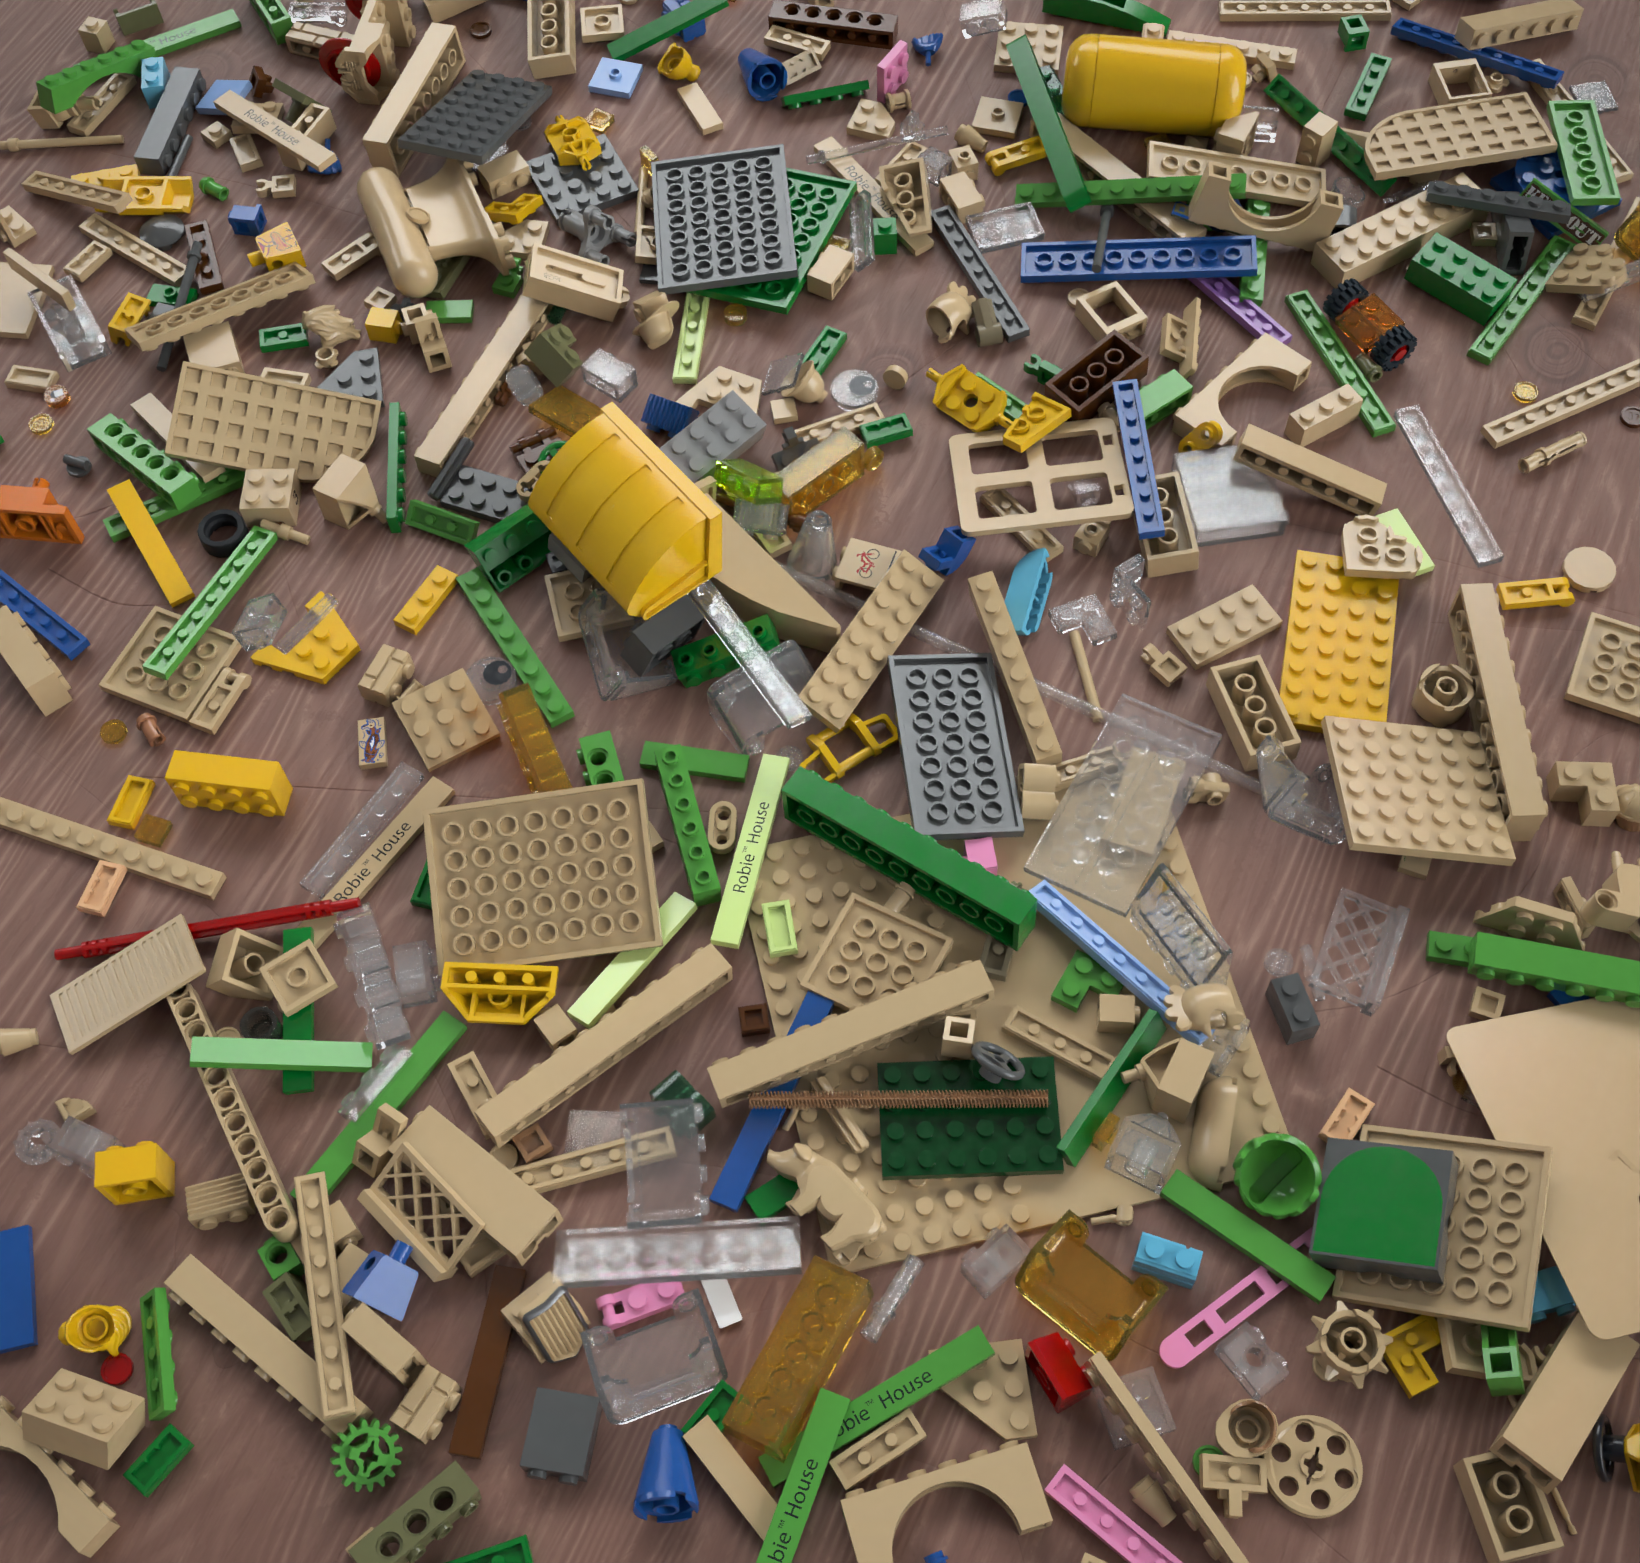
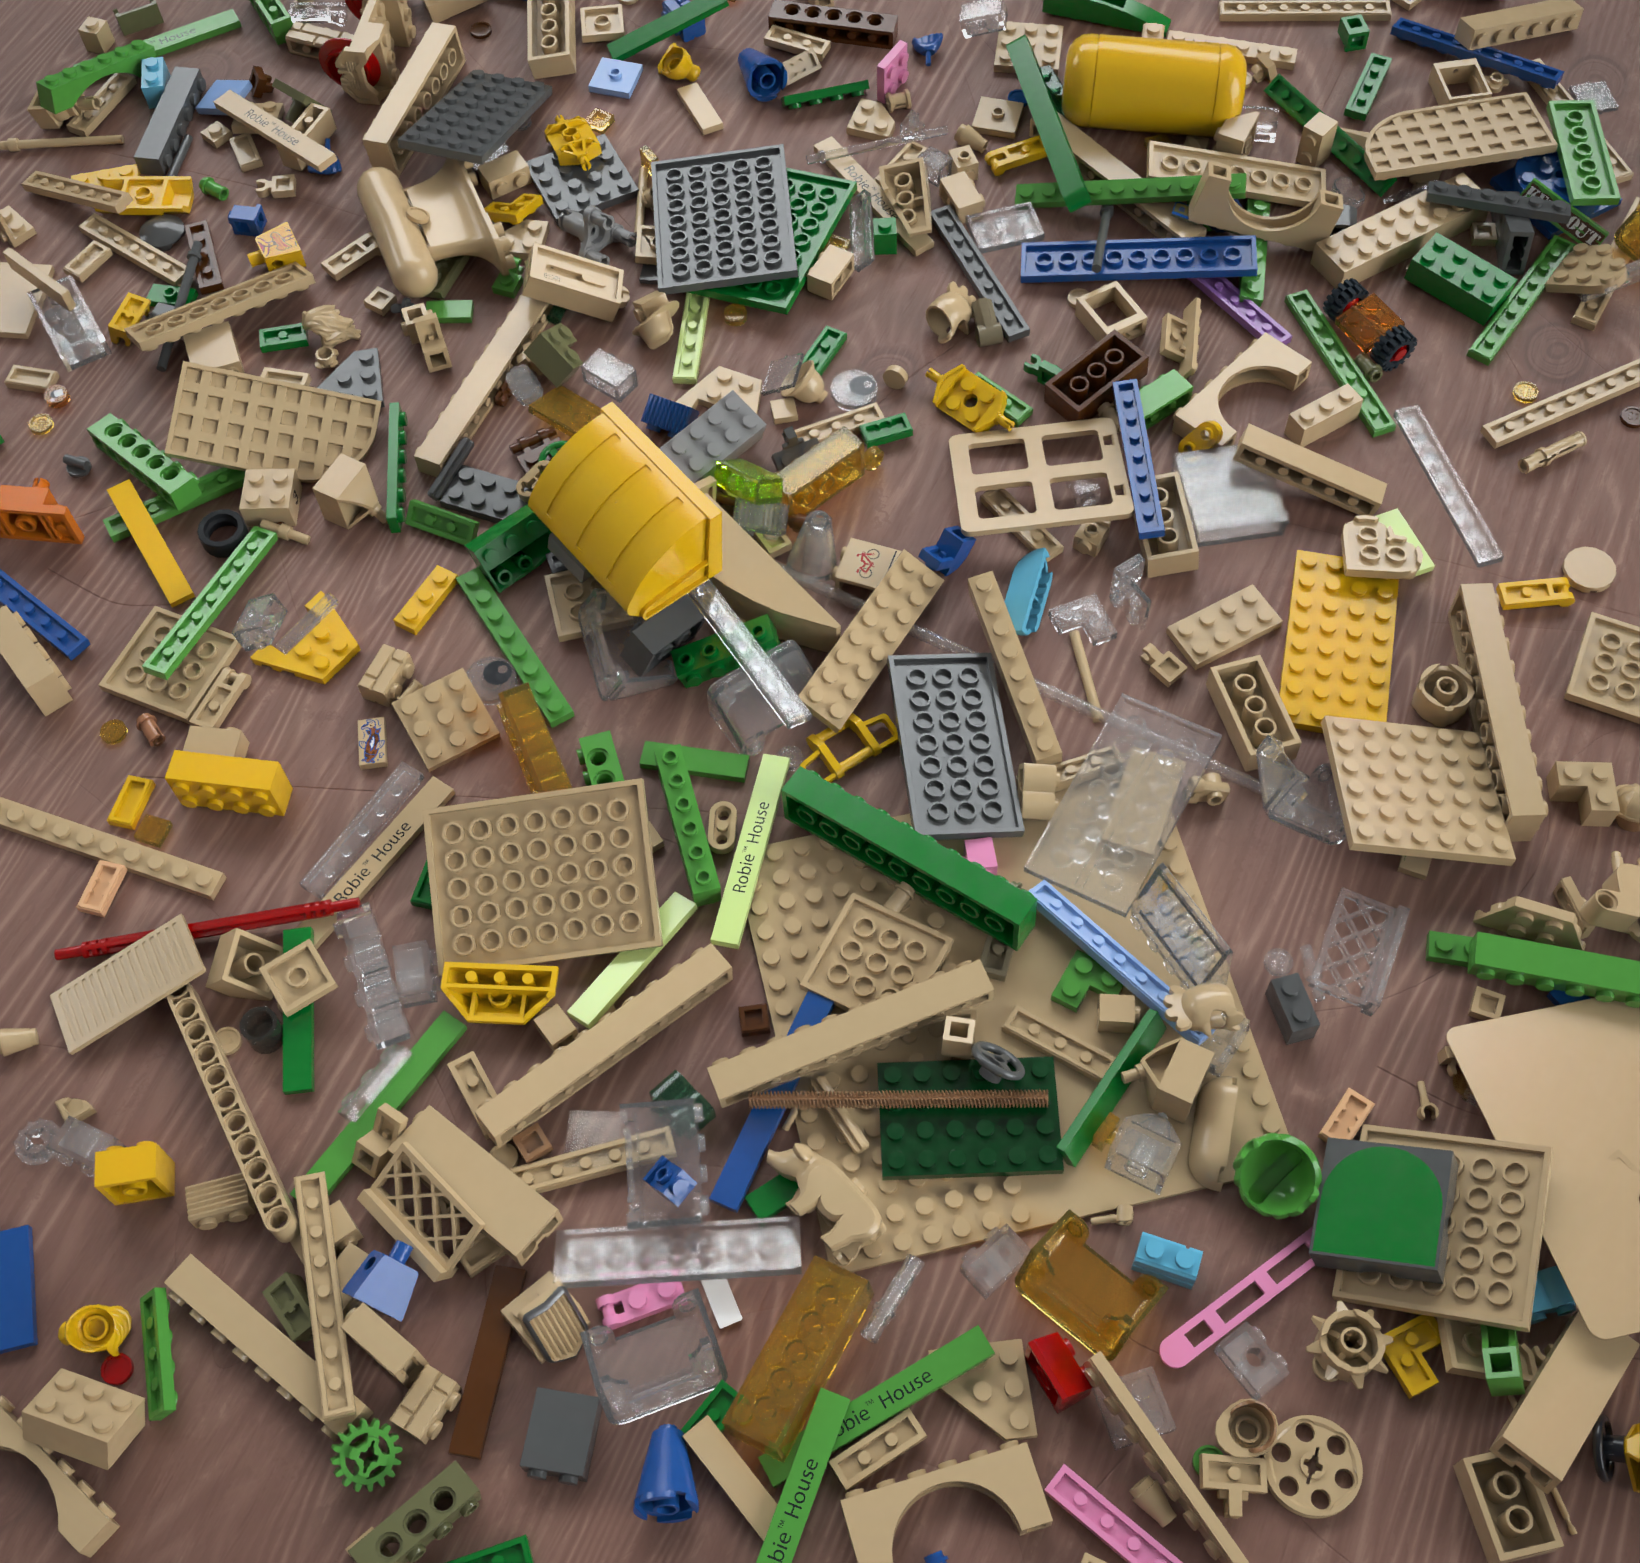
(158, 1460): green plate -> none
(159, 420): tan tile -> none
(216, 741): none -> tan brick
(271, 1250): bright green brick -> none
(280, 1054): tile -> none
(384, 325): yellow brick -> none
(670, 1181): none -> blue brick
(779, 928): yellowish green tile -> none
(1035, 422): yellow wing -> none
(1248, 1236): bright green tile -> none
(1425, 1103): none -> tan hand

